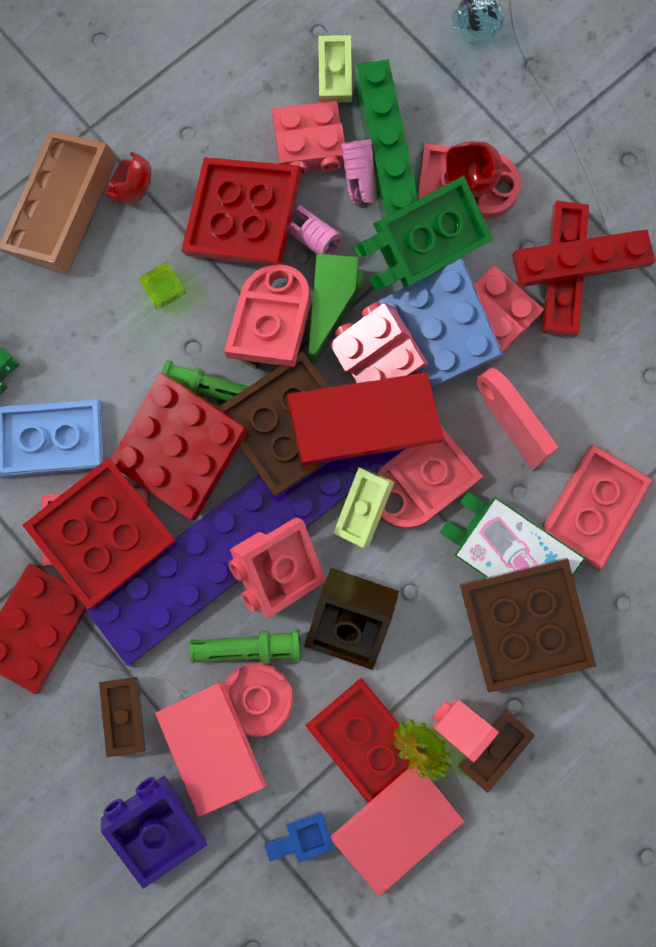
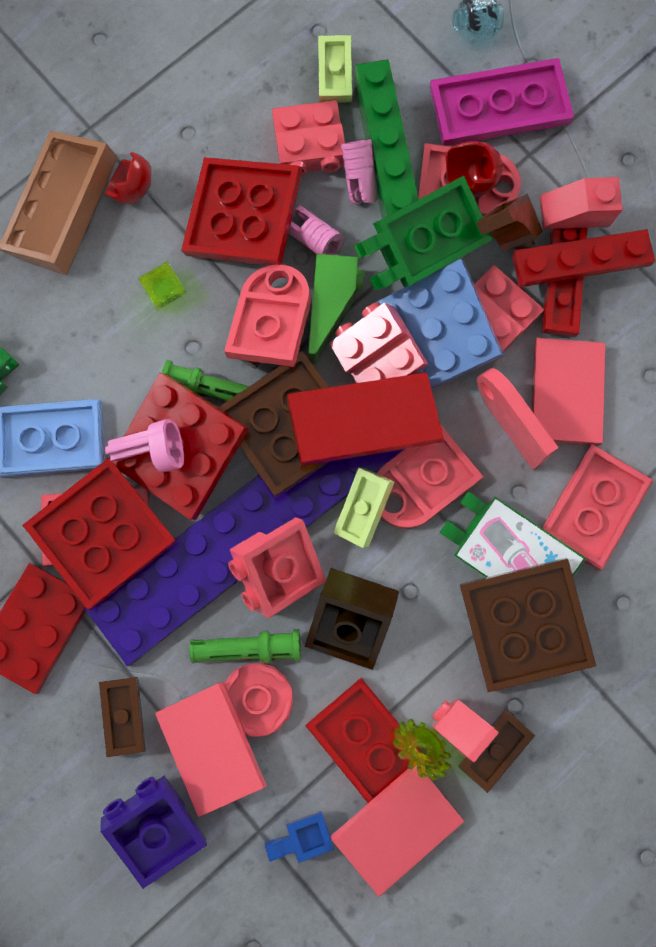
(160, 439): none -> bright pink piece
(501, 102): none -> dark pink plate
(512, 224): none -> reddish brown arch
(569, 389): none -> coral tile
(582, 204): none -> coral slope

